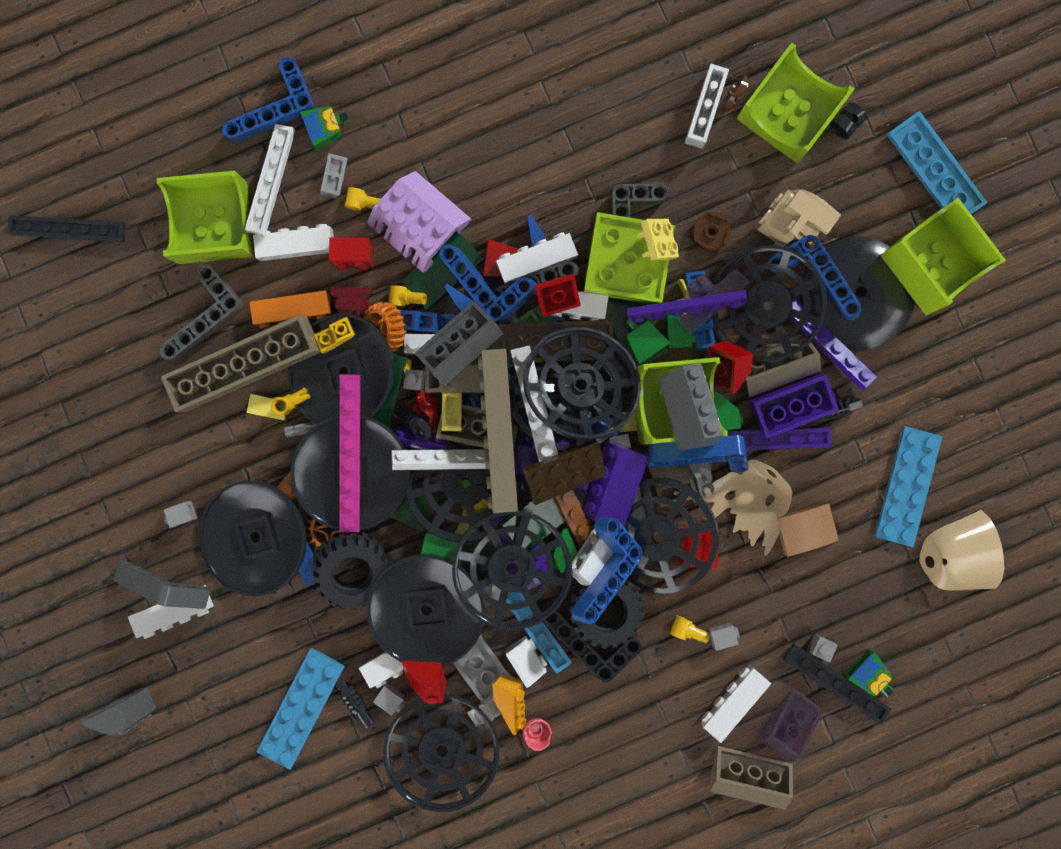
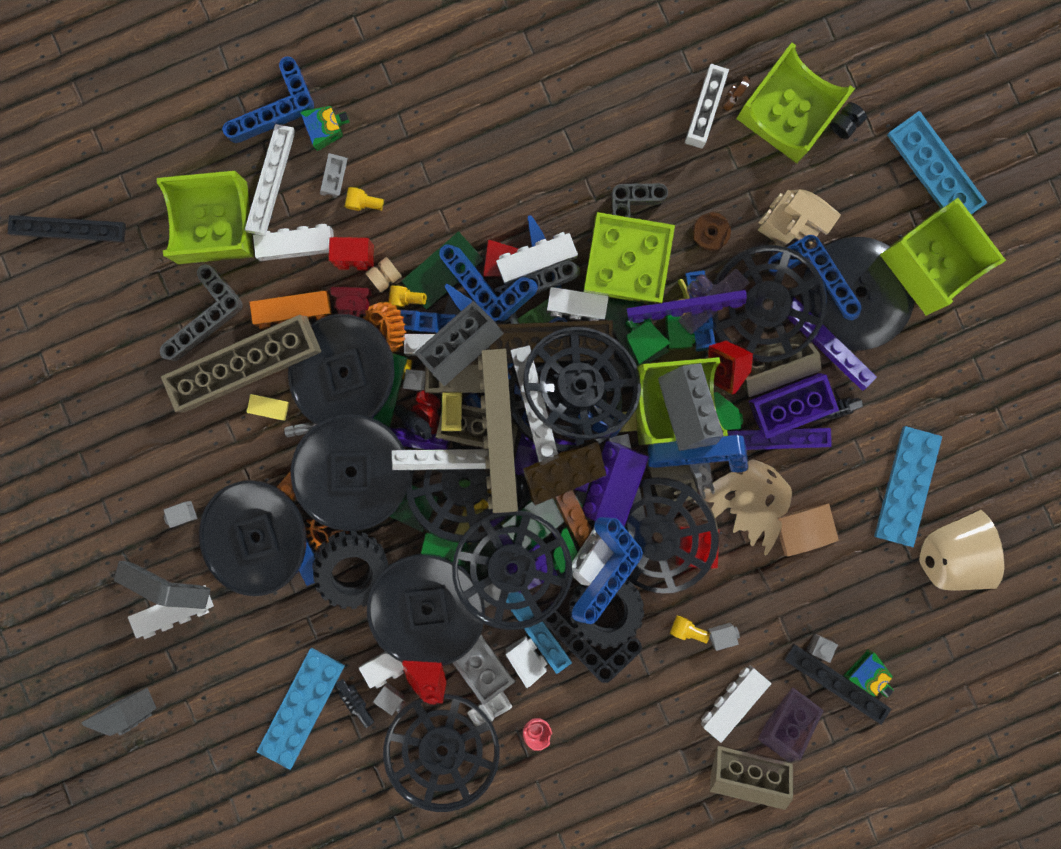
(290, 401): yellow pin -> none
(335, 335): yellow slope -> none
(349, 453): dark pink plate -> none
(383, 274): none -> tan wheel
(417, 219): lavender slope -> none
(509, 698): light orange slope -> none
(557, 295): red slope -> none
(659, 239): light yellow plate -> none

